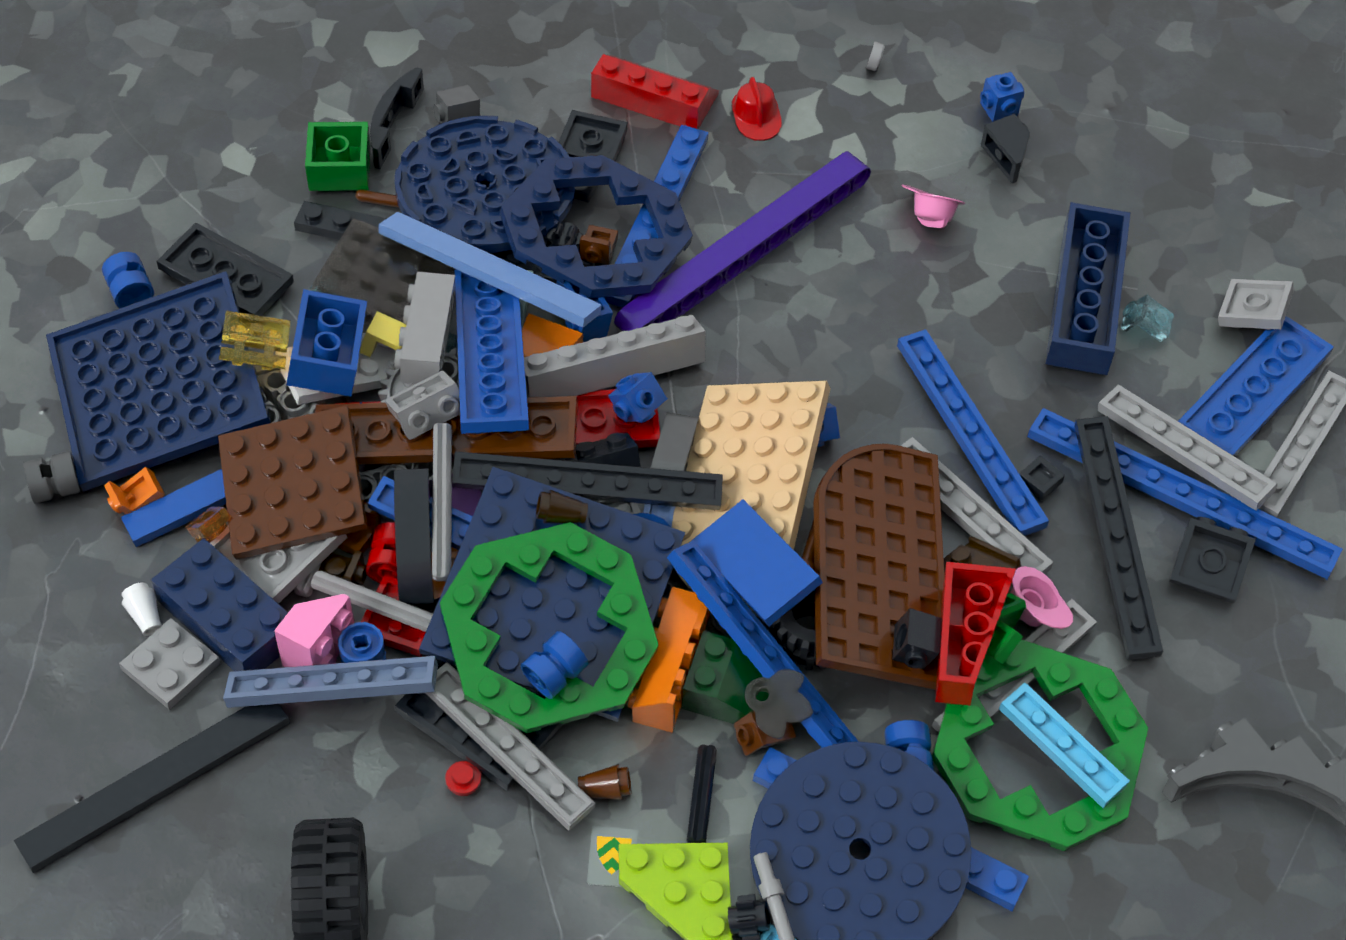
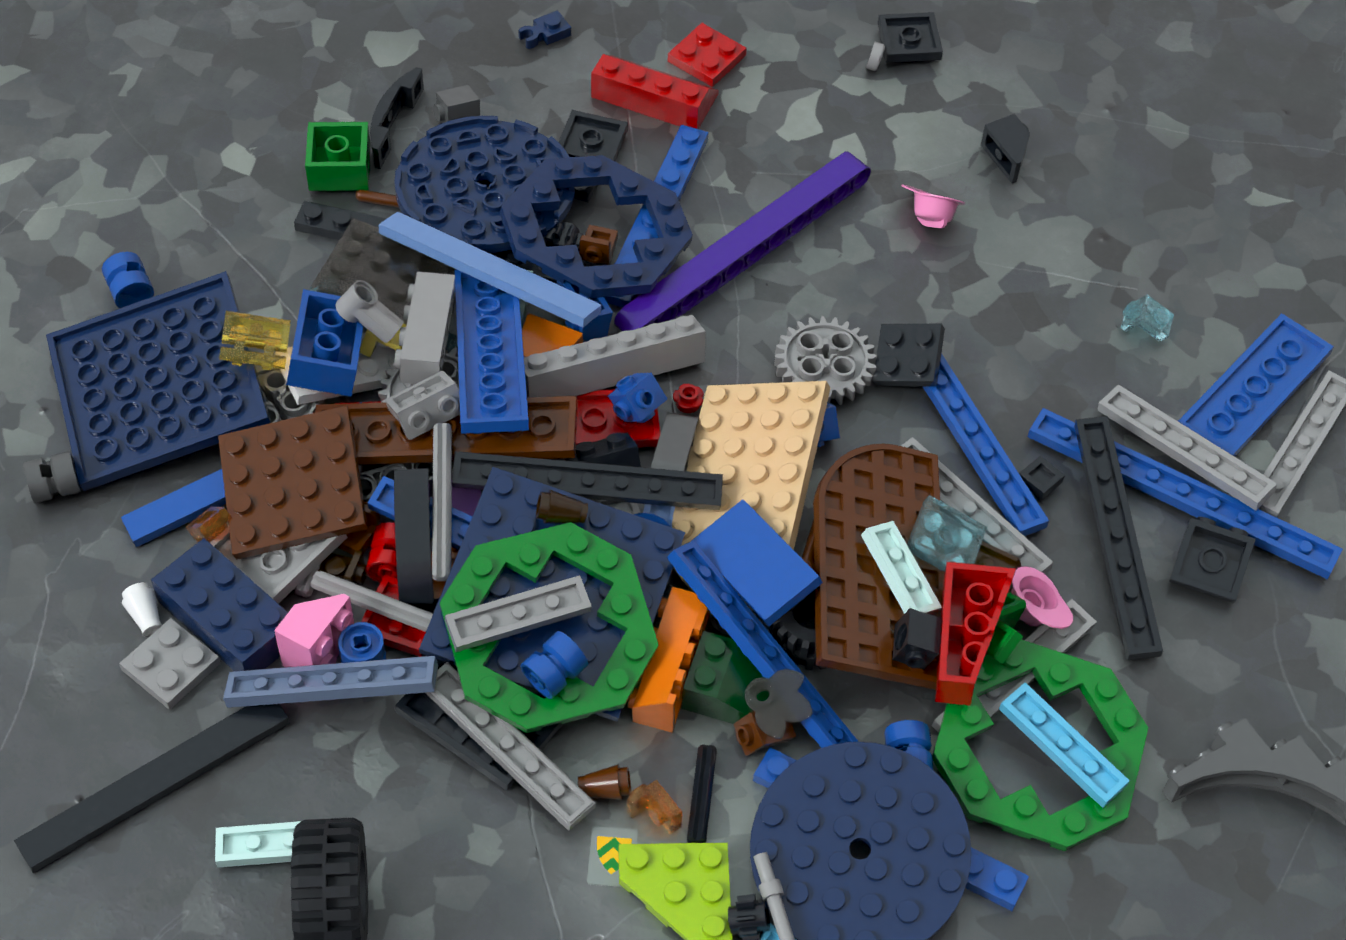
(134, 493): orange bracket -> none
(205, 253): black plate -> none
(254, 844): none -> light aqua plate
(362, 305): none -> light grey piece
(463, 778): red plate -> none
(517, 613): none -> light grey plate
(548, 28): none -> dark blue plate
(657, 803): none -> clear orange bracket
(688, 404): none -> red plate
(707, 54): none -> red plate
(756, 111): red piece -> none
(826, 354): none -> light grey gear
(900, 568): none -> light aqua plate
(909, 354): none -> black plate
(910, 37): none -> black plate
(945, 535): none -> clear light blue plate
(1002, 96): blue brick -> none
(1088, 289): dark blue brick -> none
(1256, 304): light grey plate -> none

